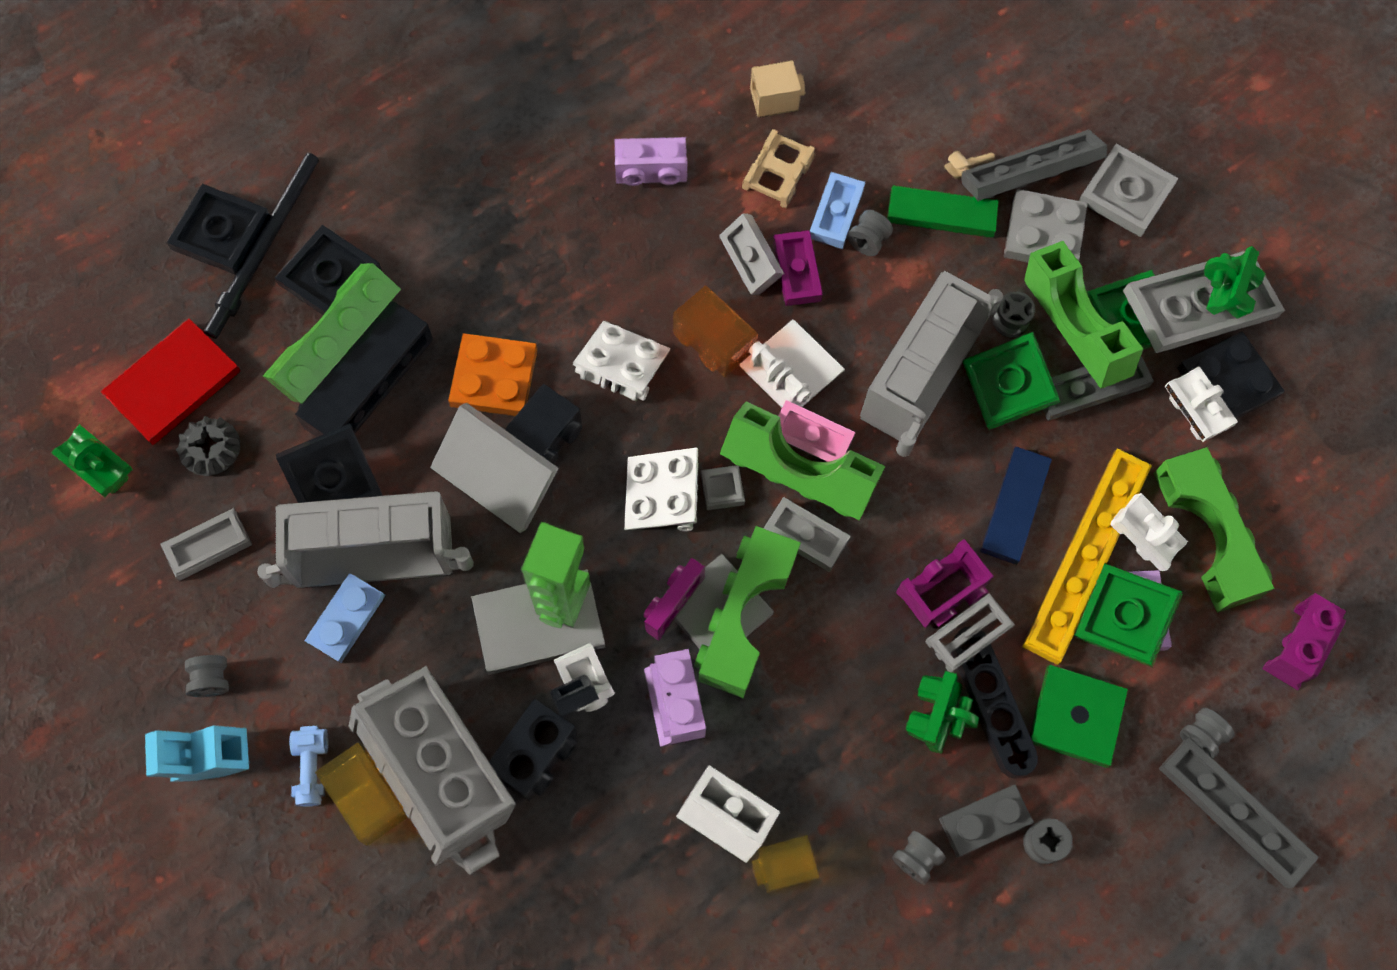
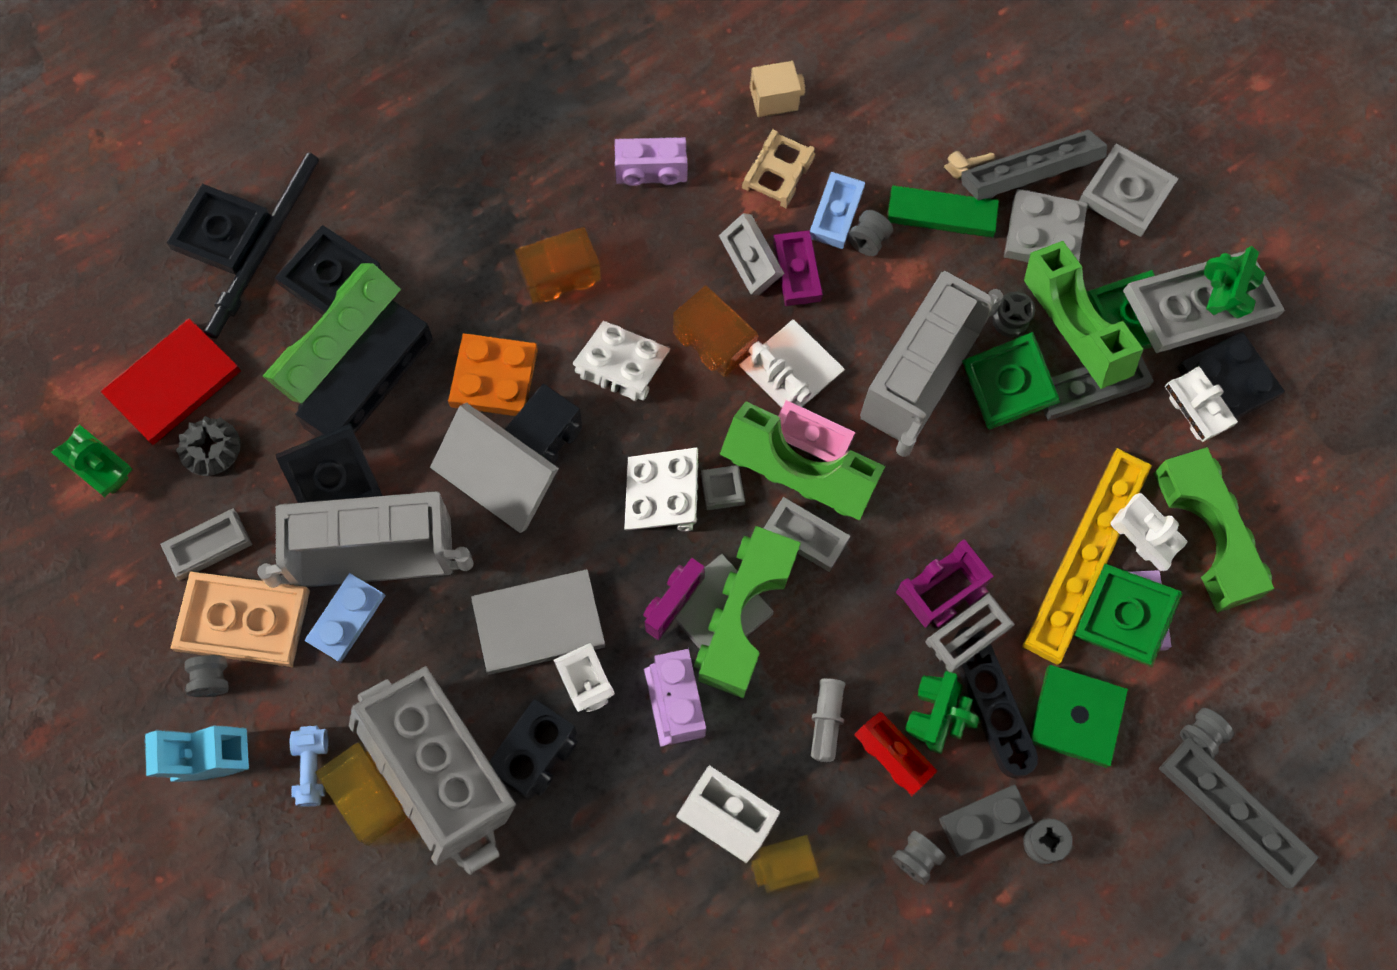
(240, 619): none -> light nougat tile
(554, 576): bright green arch -> none
(558, 265): none -> clear orange brick
(574, 695): black tile -> none
(827, 720): none -> light grey axle
(895, 753): none -> red plate
(1016, 505): dark blue tile -> none
(1309, 643): magenta window -> none

